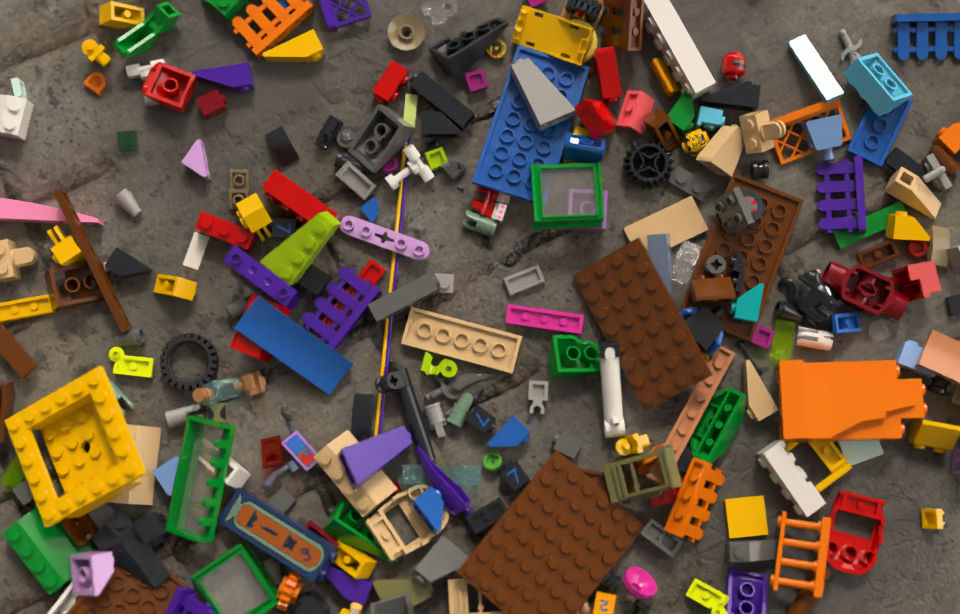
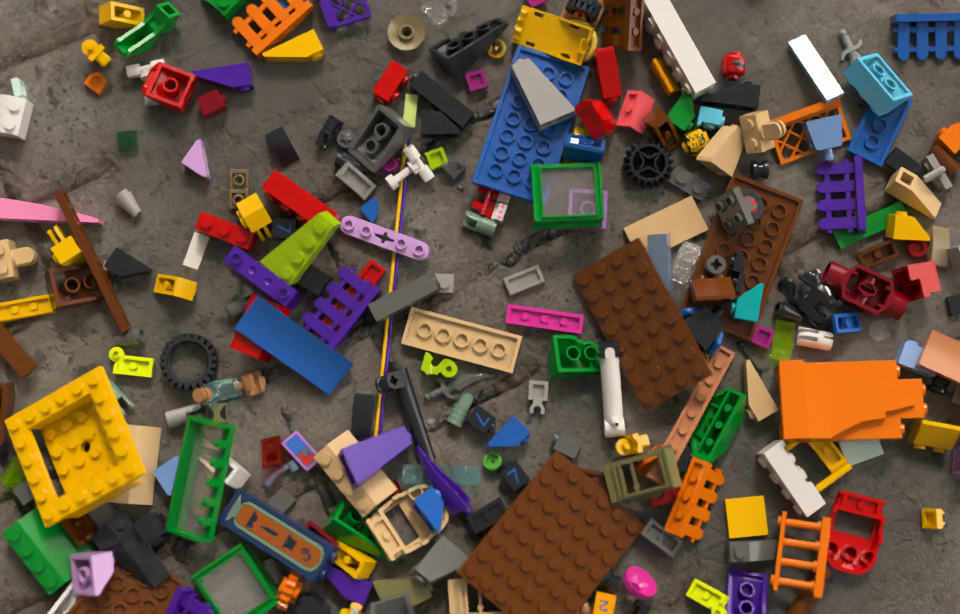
(436, 418): light grey hinge -> none

